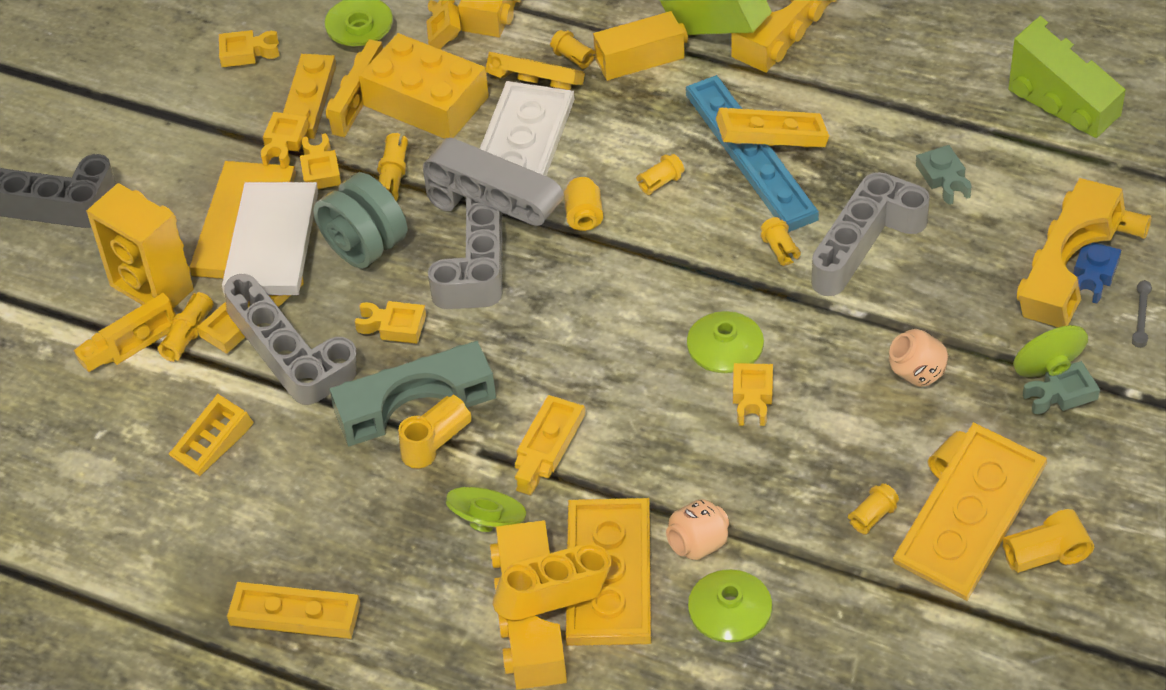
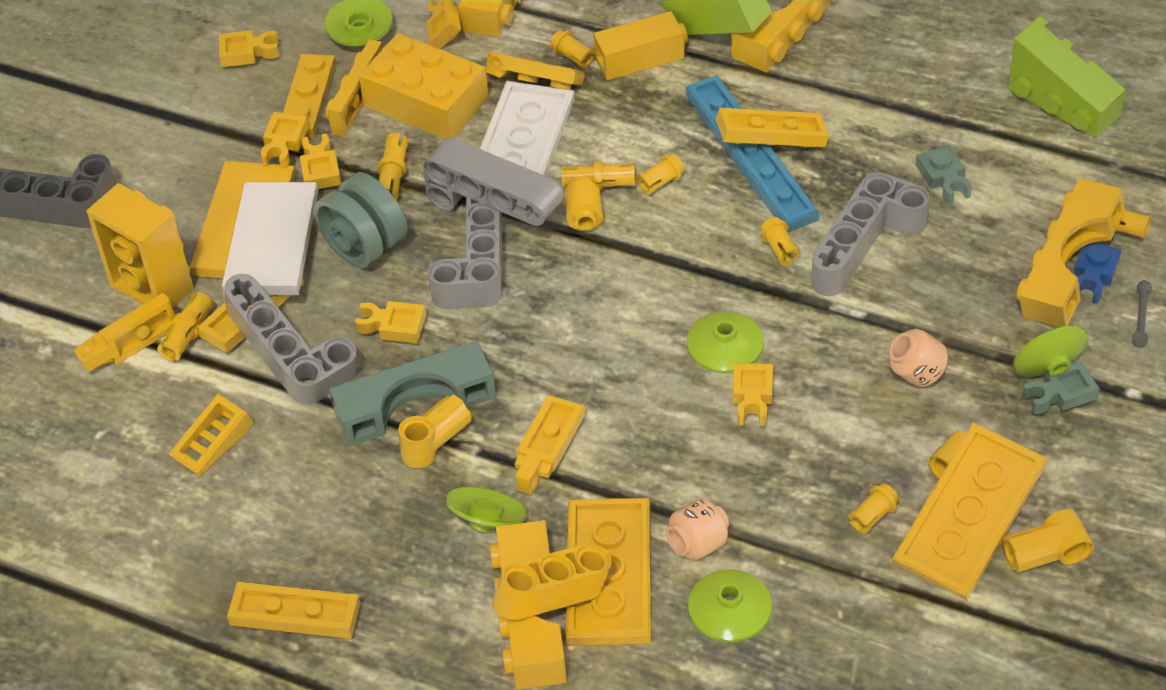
(602, 175): none -> yellow pin

